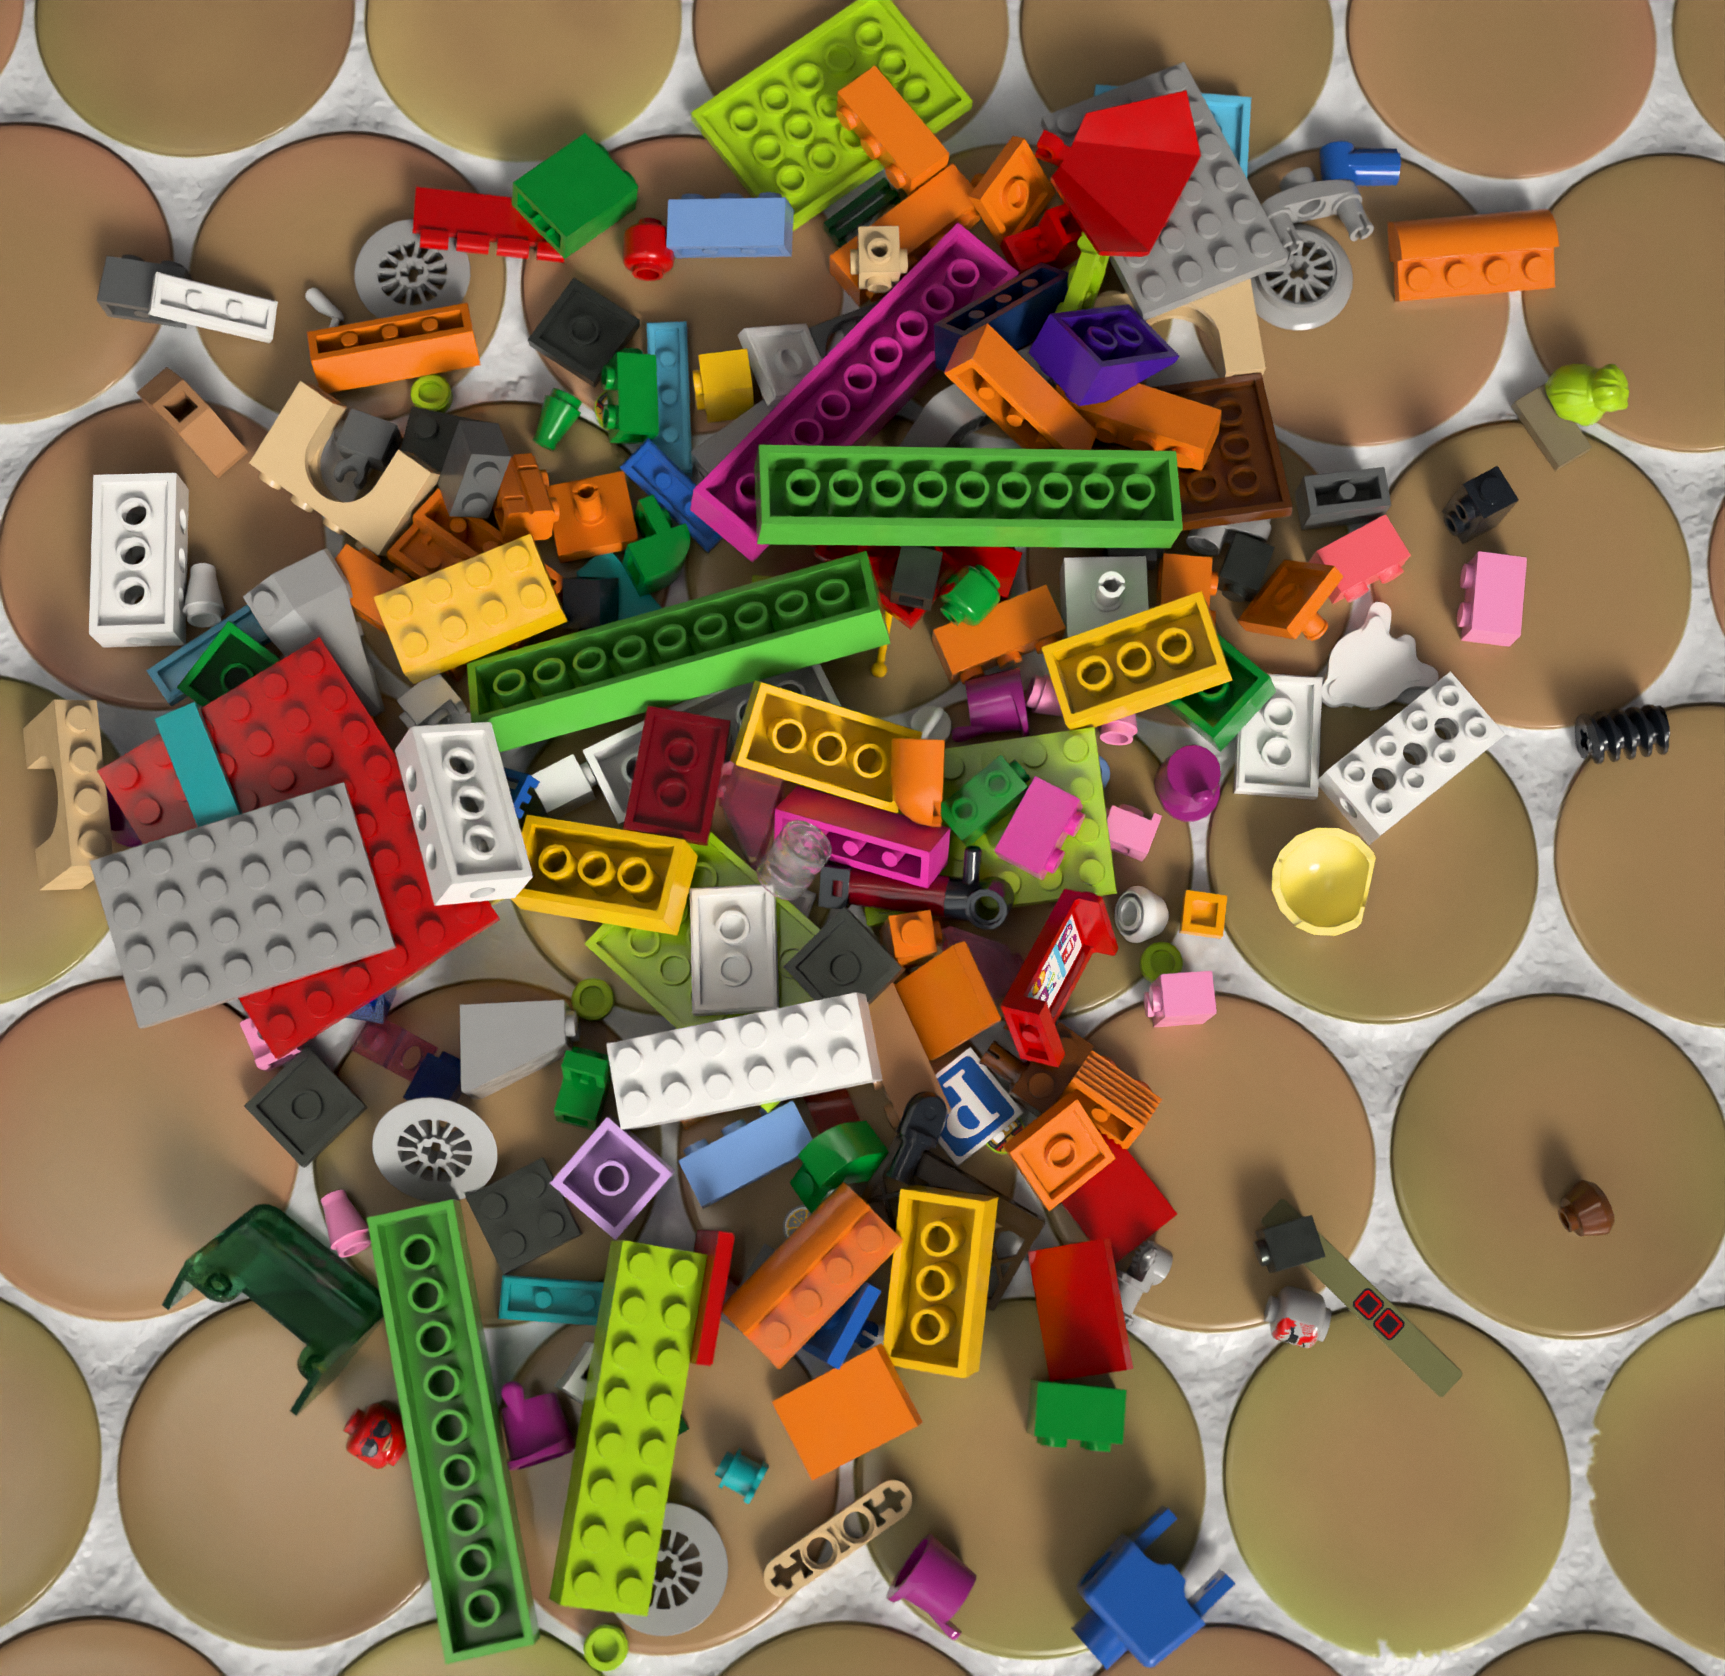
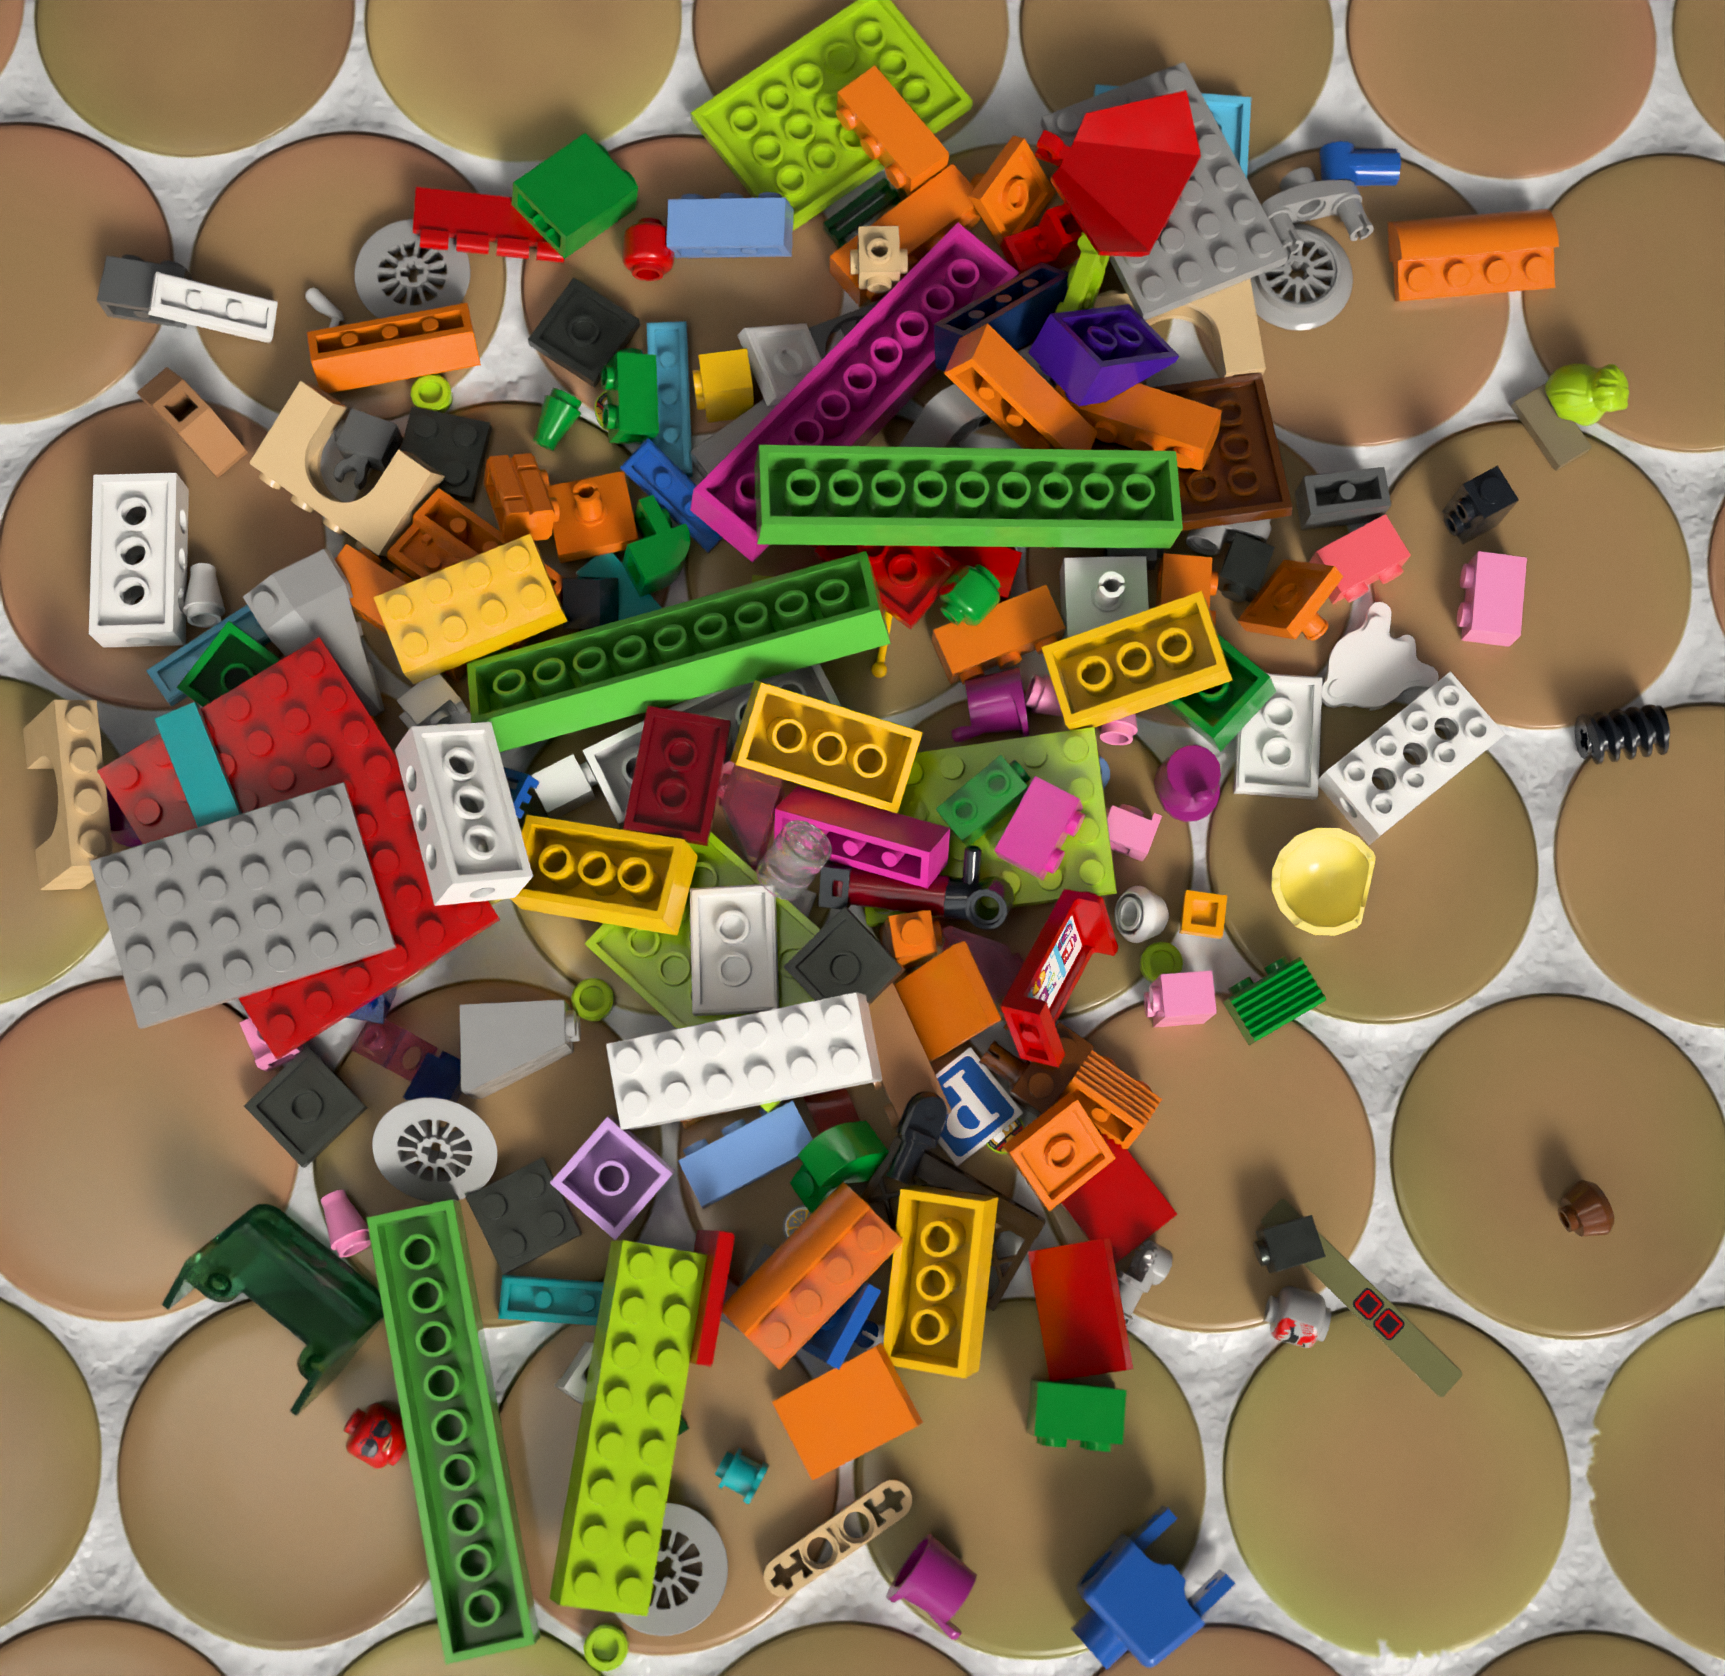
(474, 469): dark grey brick -> none
(534, 1428): magenta hat -> none
(583, 1088): green brick -> none
(916, 576): pearl dark grey brick -> none
(918, 779): orange brick -> none
(932, 722): white tile -> none
(1273, 1000): none -> green brick

